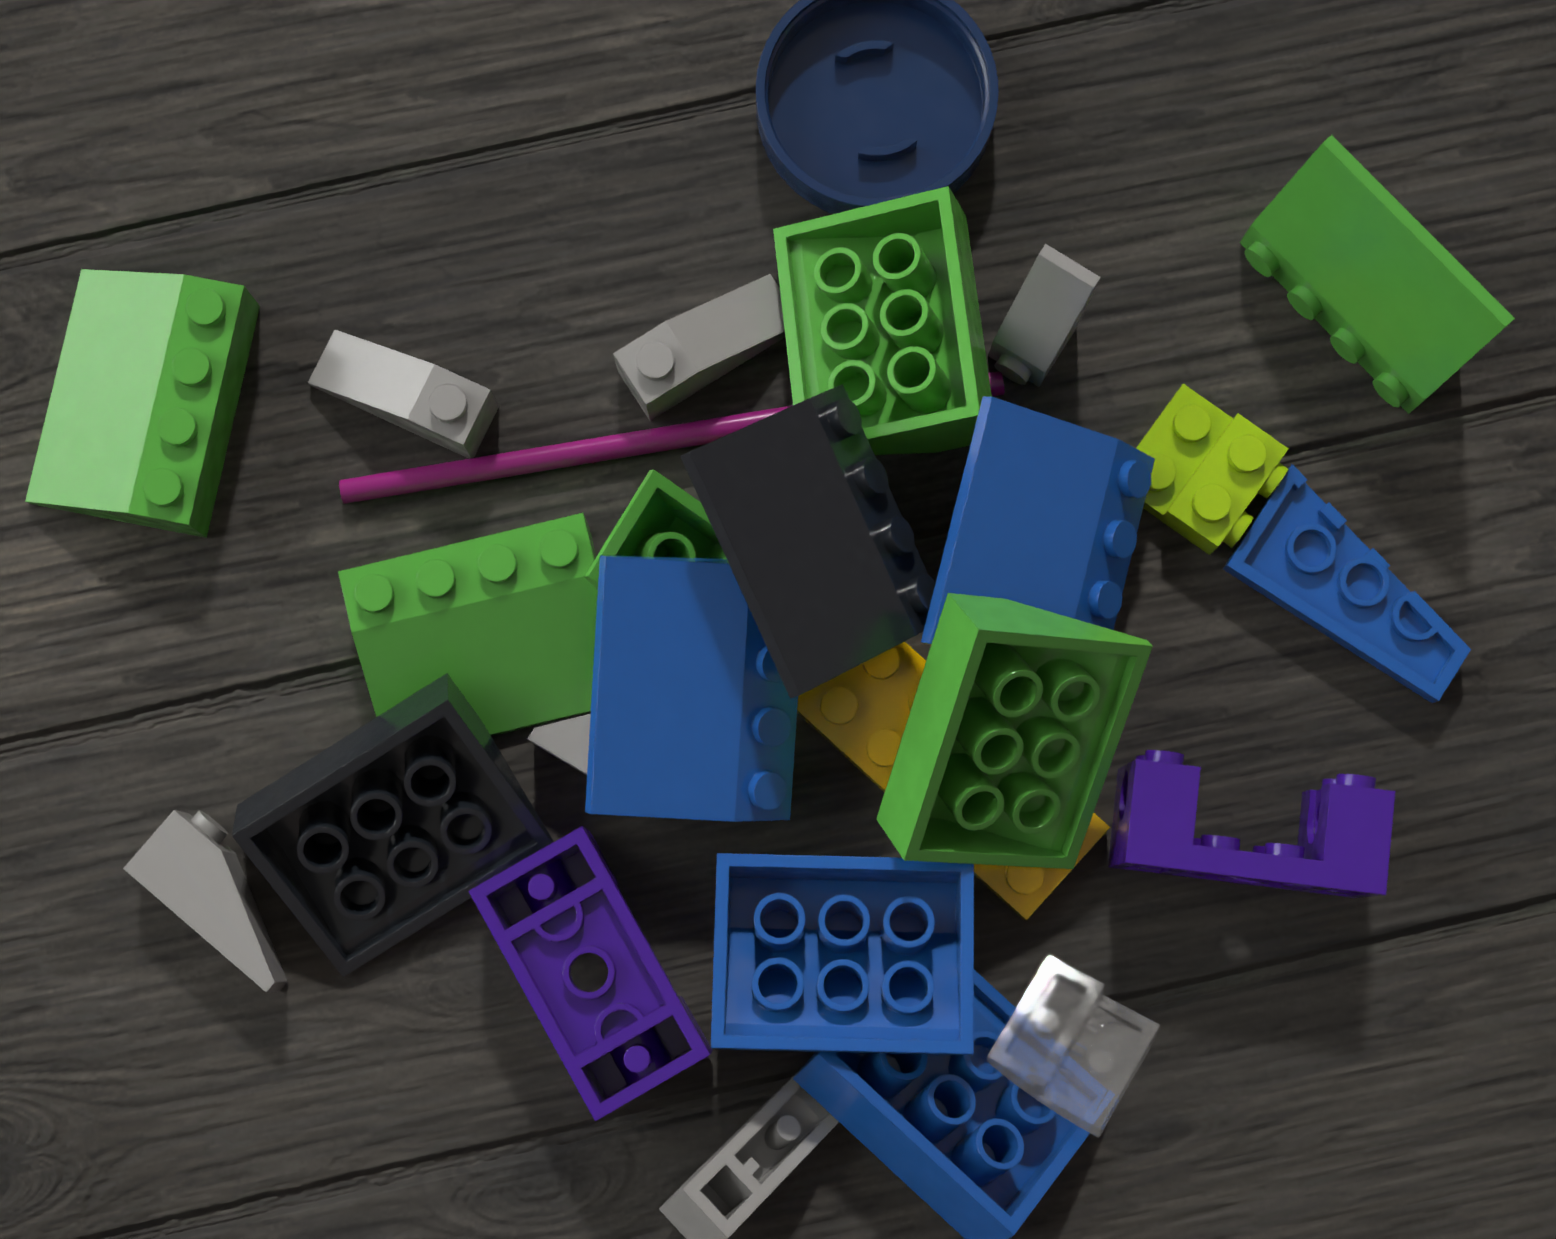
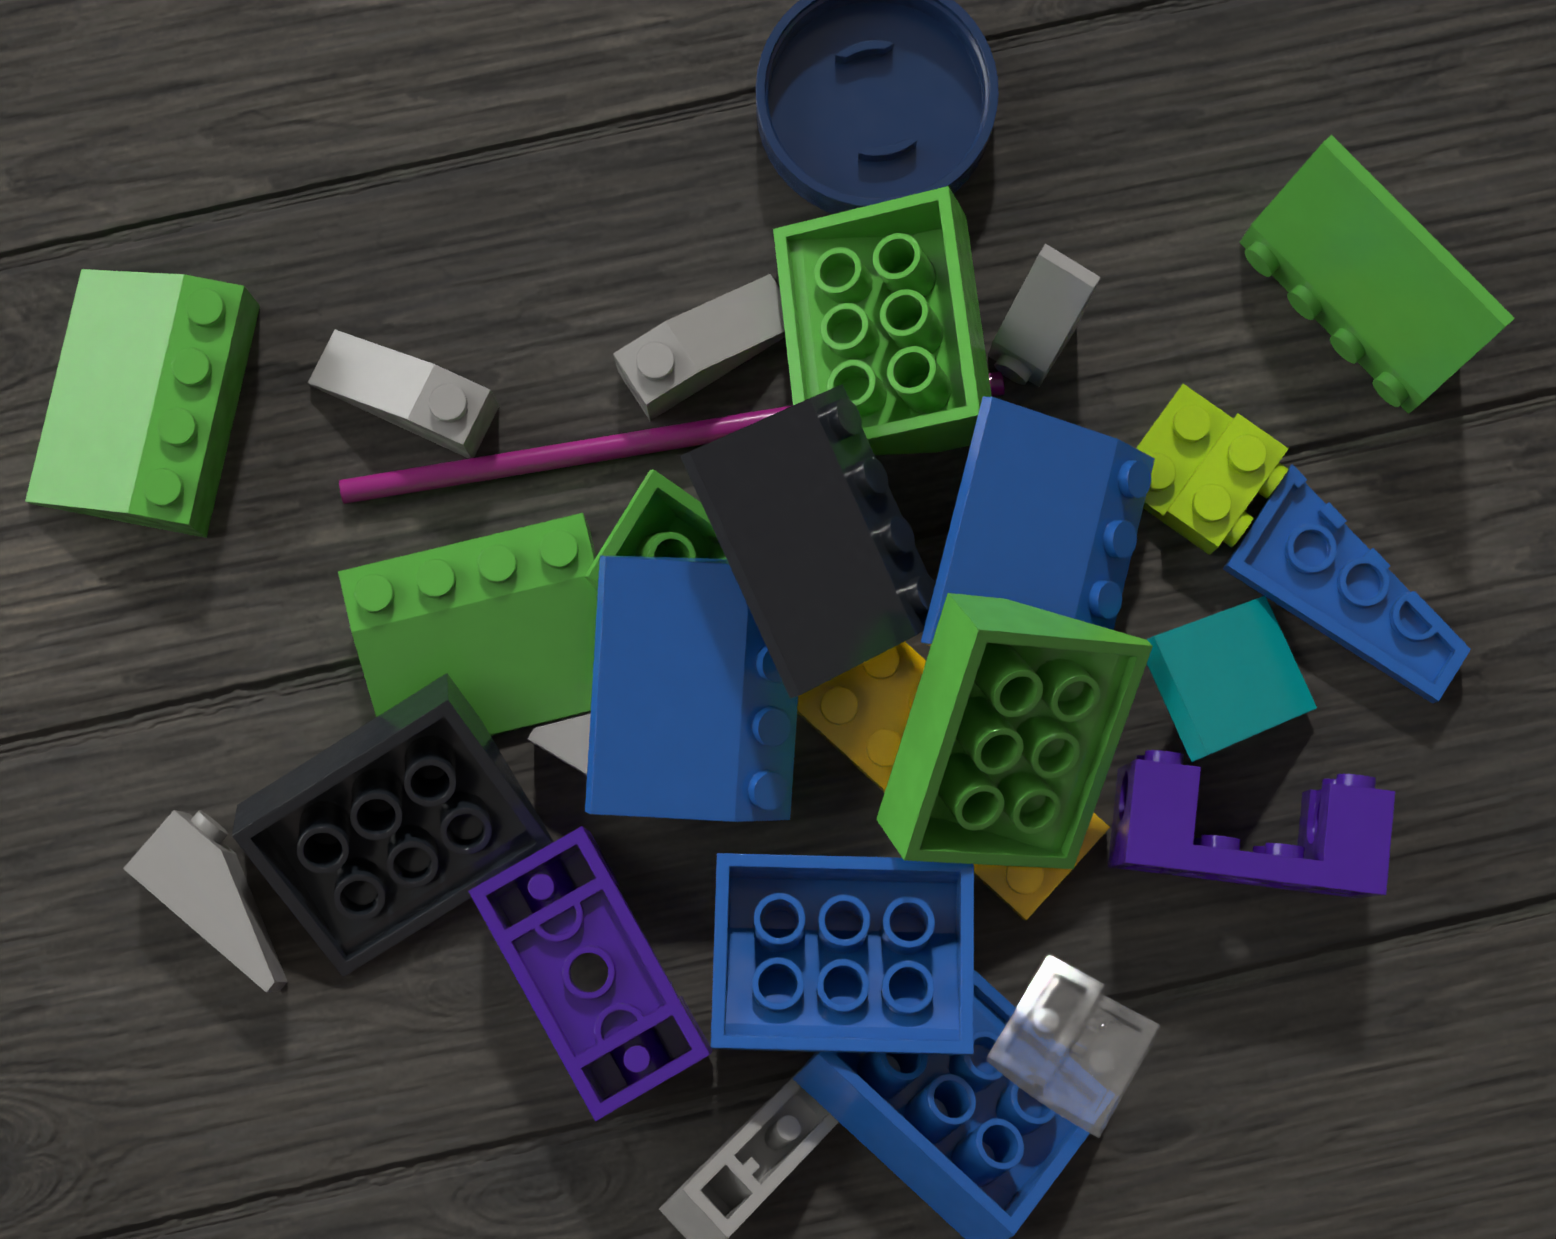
(1228, 677): none -> teal tile

